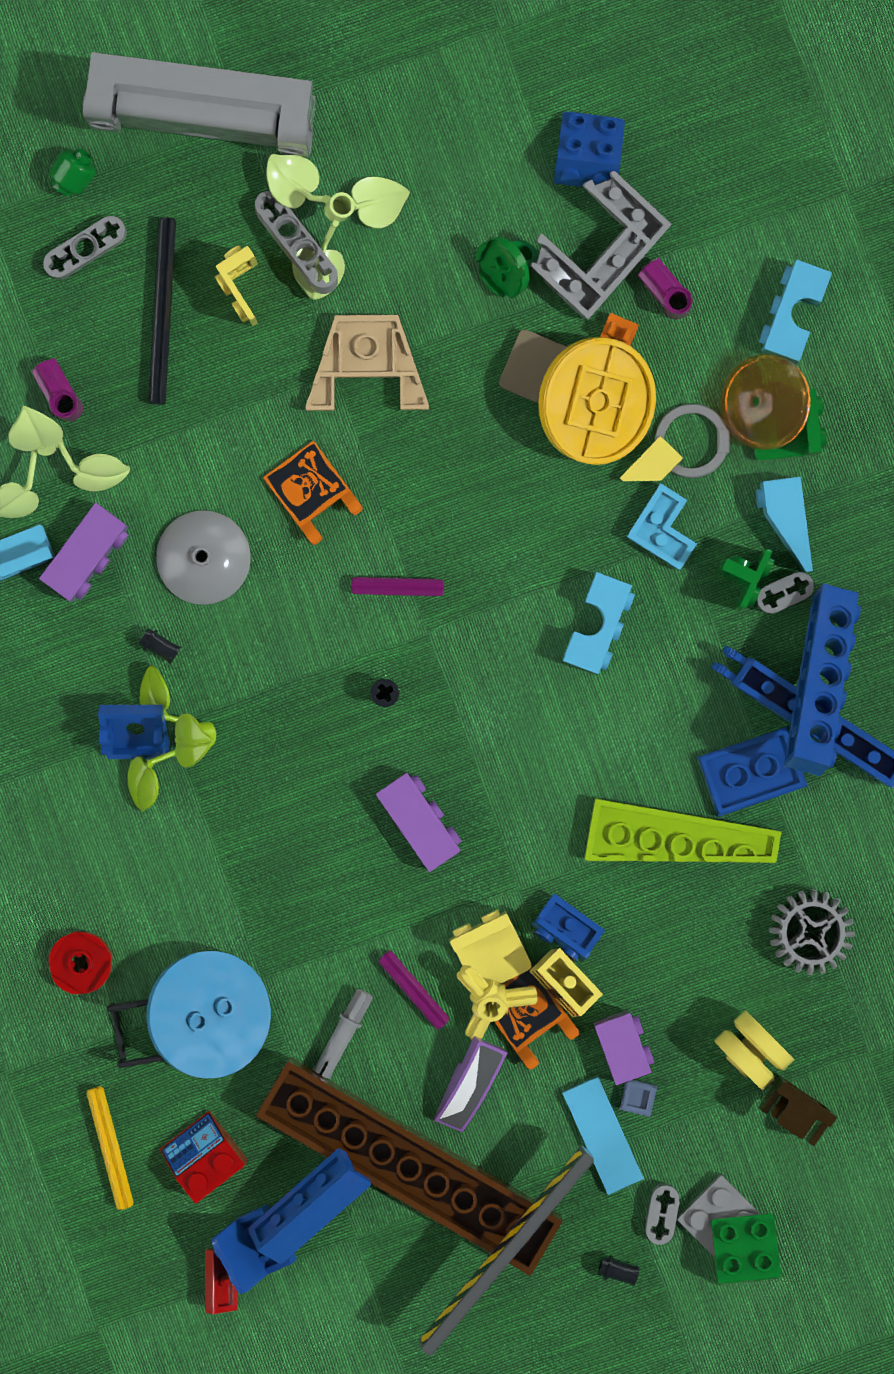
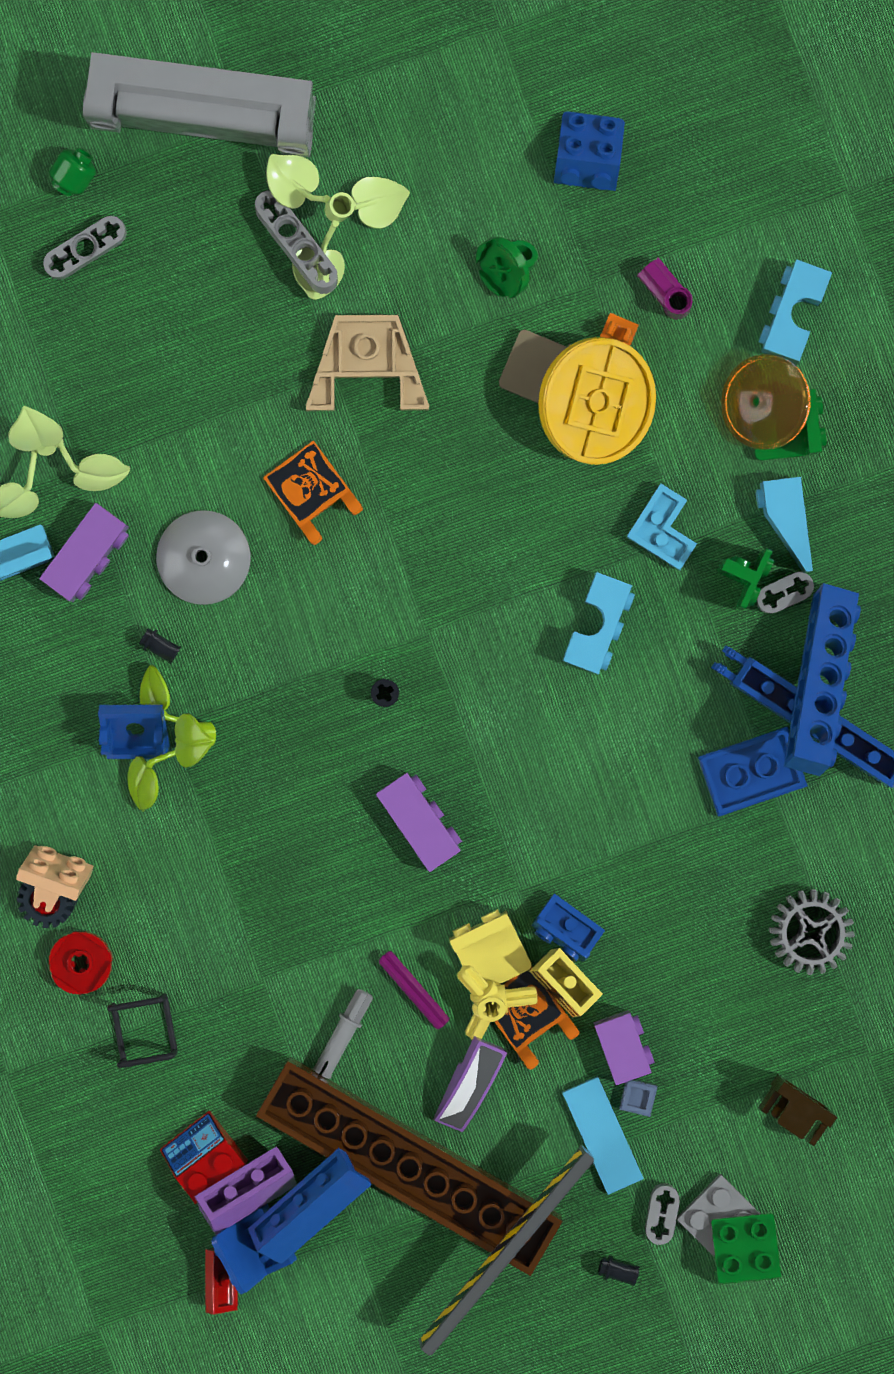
(51, 885): none -> light nougat plate
(57, 388): magenta piece -> none
(110, 1148): yellow axle -> none
(162, 311): black axle -> none
(208, 1014): dark azure plate -> none
(236, 263): light yellow bracket -> none
(246, 1190): none -> medium lavender brick
(397, 586): magenta axle -> none
(641, 230): light grey wedge -> none
(653, 463): light yellow tile -> none
(654, 835): lime wing -> none
(723, 438): light grey piece -> none
(753, 1050): light yellow wheel -> none

